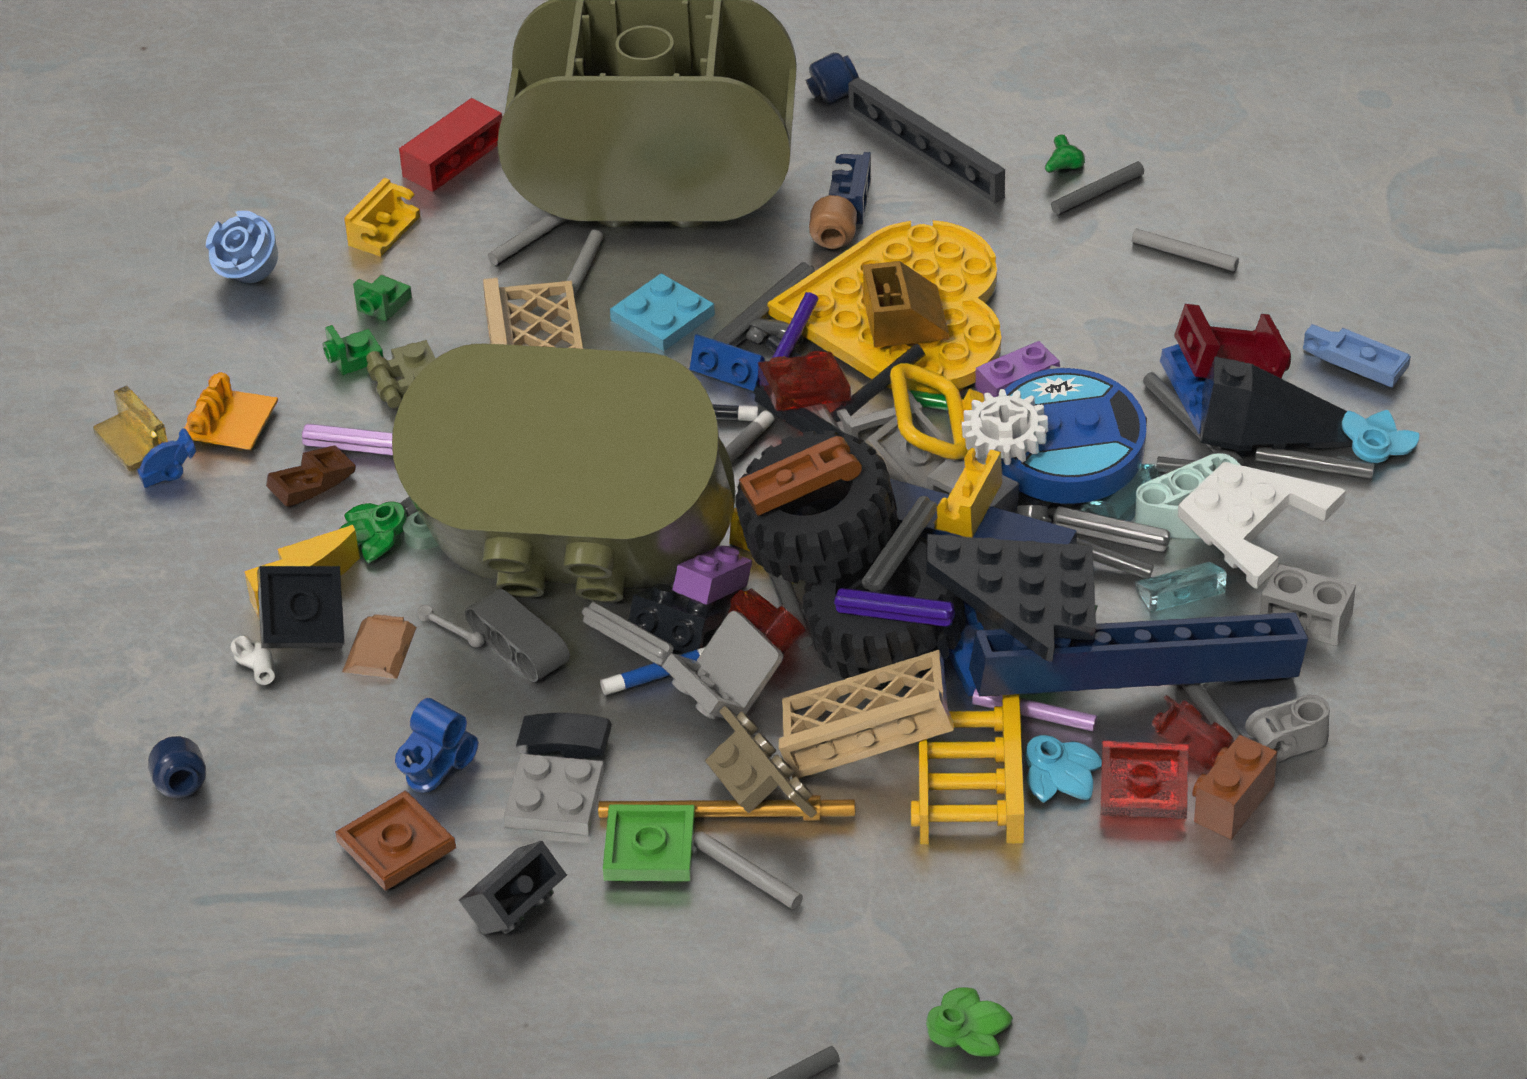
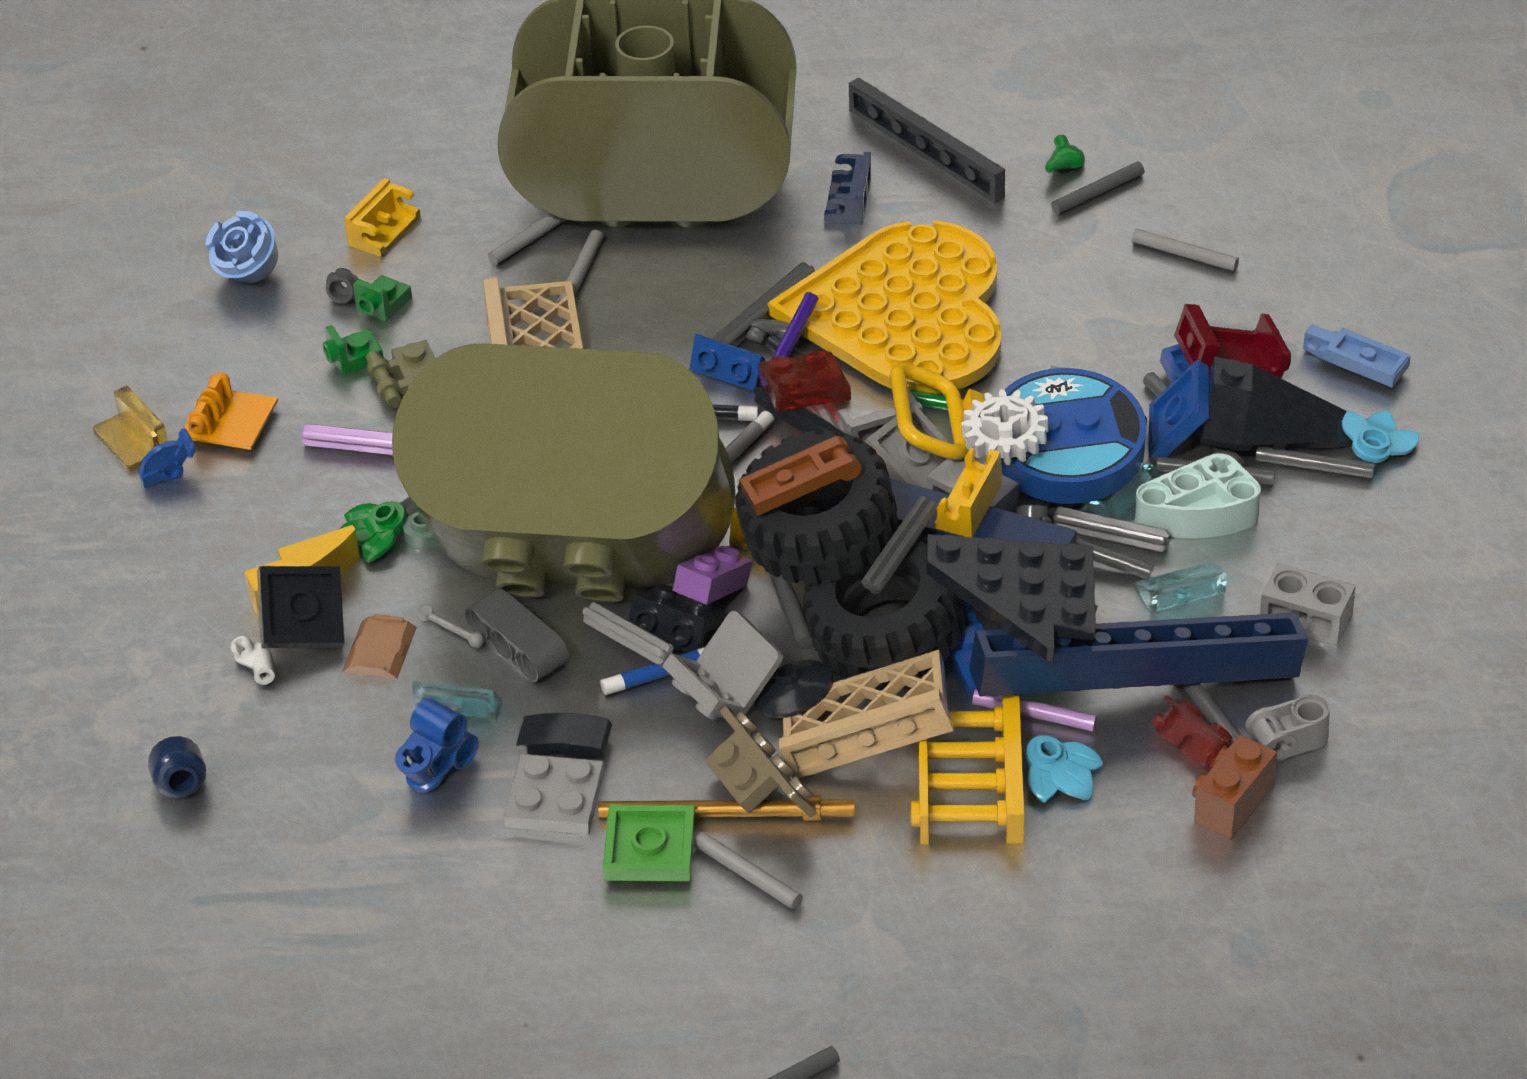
(318, 473): reddish brown slope -> none
(336, 290): none -> dark grey plate
(395, 840): dark orange plate -> none
(450, 145): red brick -> none
(472, 703): none -> clear light blue slope
(513, 888): black brick -> none
(662, 312): medium azure plate -> none
(773, 622): clear red piece -> none
(795, 689): none -> black dish
(831, 77): dark blue head -> none
(833, 222): medium nougat head -> none
(878, 383): black bar -> none
(894, 607): dark purple axle -> none
(902, 305): pearl gold slope -> none
(967, 1022): bright green plate -> none
(1007, 369): medium lavender piece -> none
(1144, 779): clear red plate -> none
(1179, 410): none -> blue tile
(1241, 502): white wing -> none

